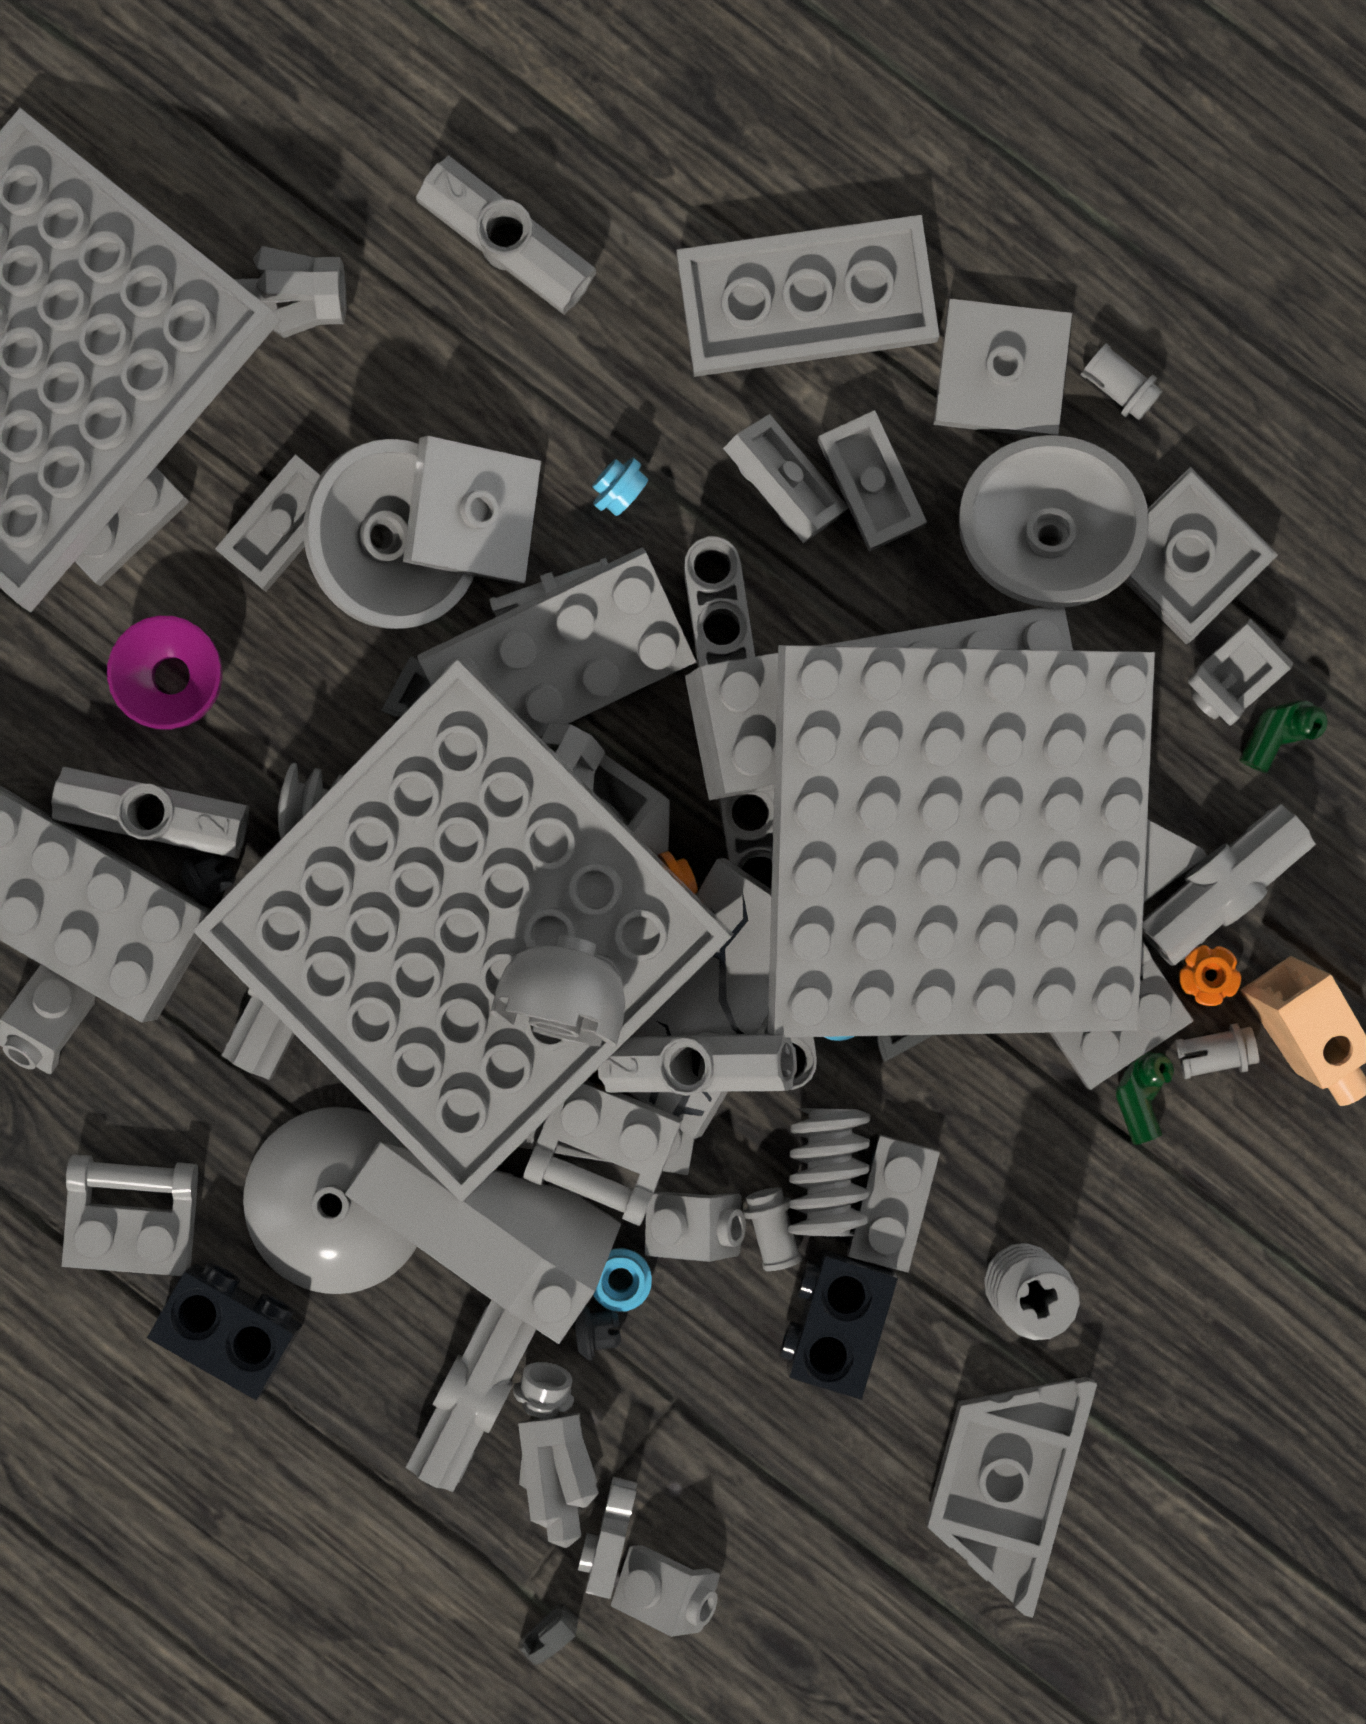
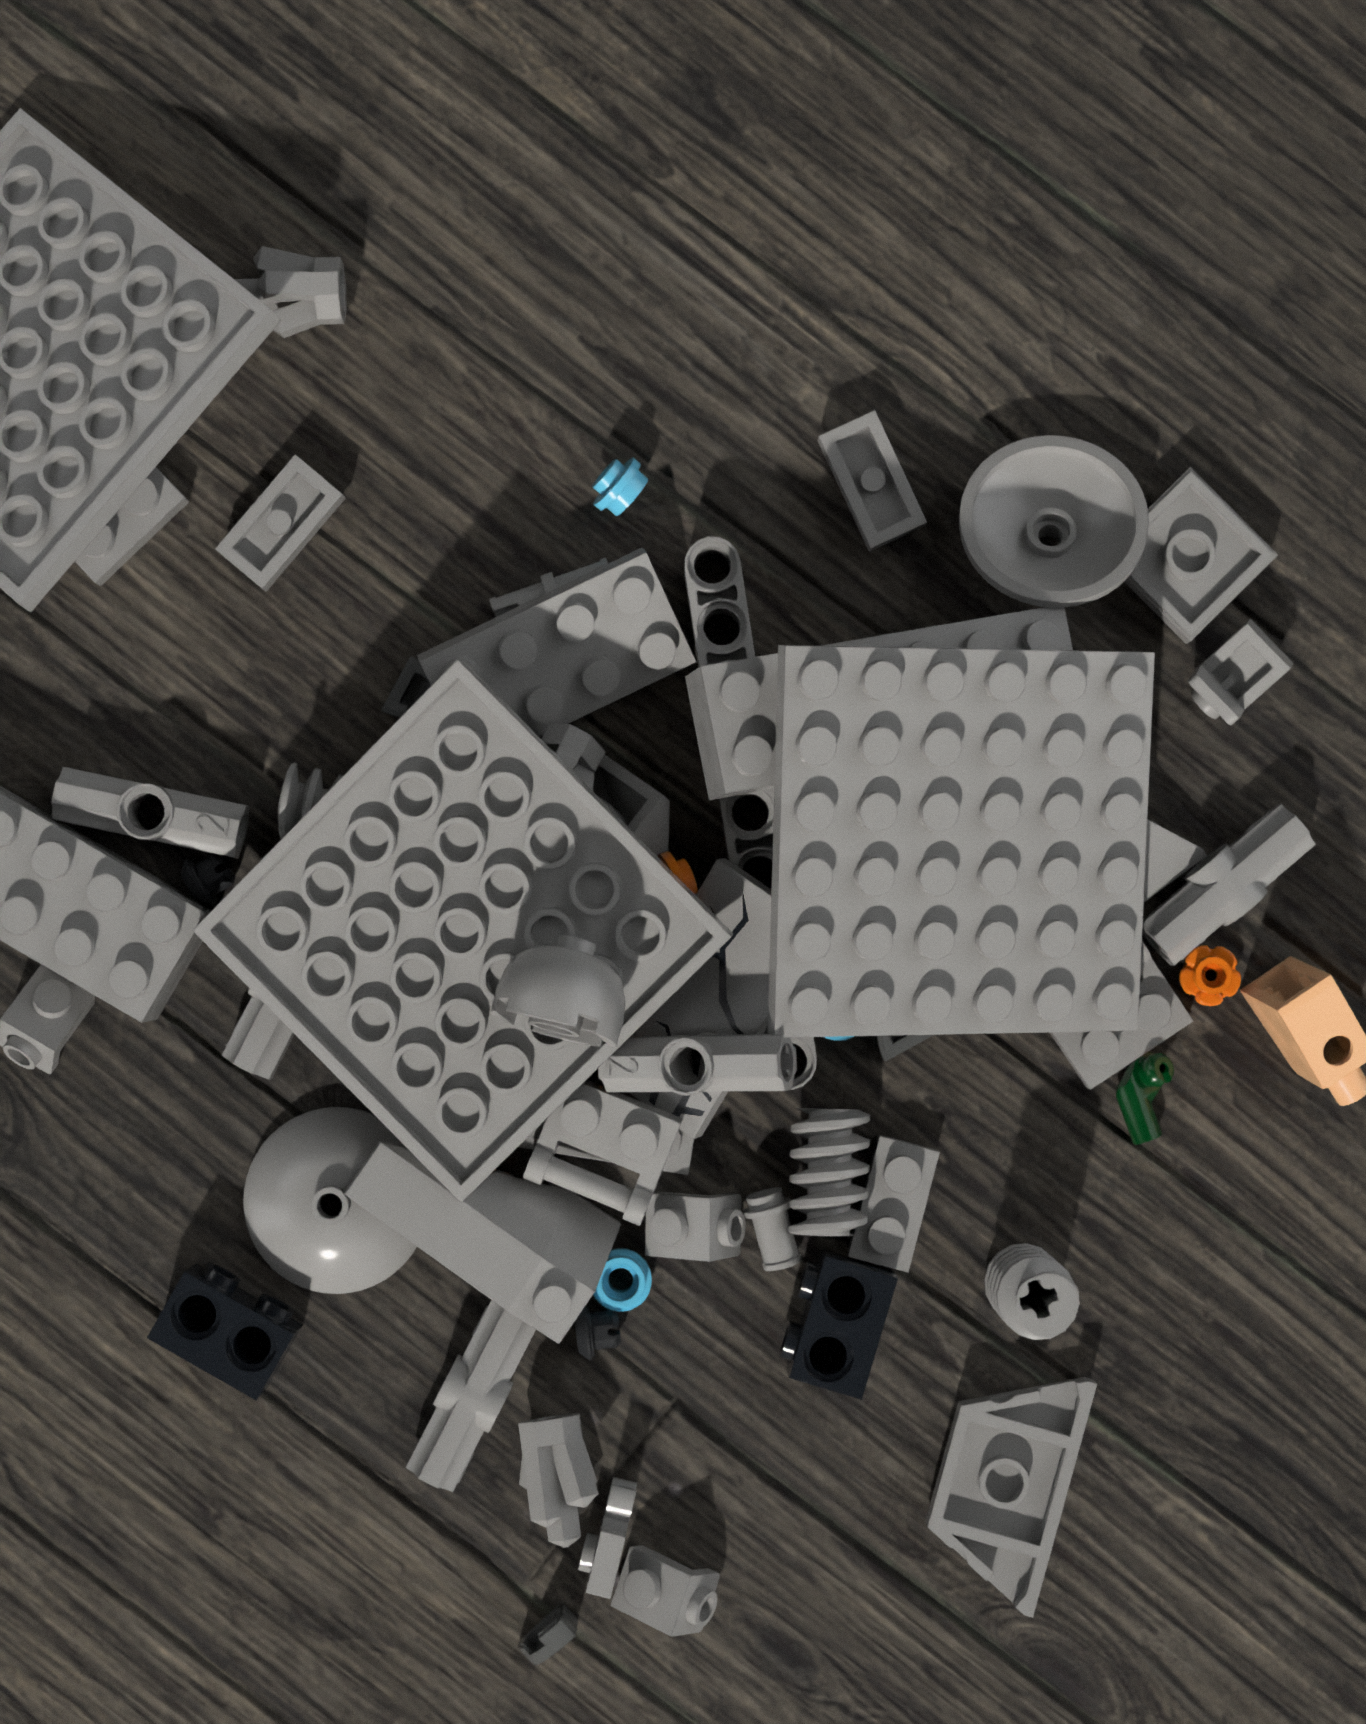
(128, 1235): light grey plate -> none
(134, 666): magenta piece -> none
(373, 584): light grey dish -> none
(471, 510): light grey plate -> none
(478, 210): light grey piece -> none
(544, 1390): light grey plate -> none
(785, 478): light grey plate -> none
(807, 295): light grey plate -> none
(1002, 368): light grey plate -> none
(1122, 382): light grey pin -> none
(1221, 1051): light grey pin -> none
(1281, 726): dark green arm -> none

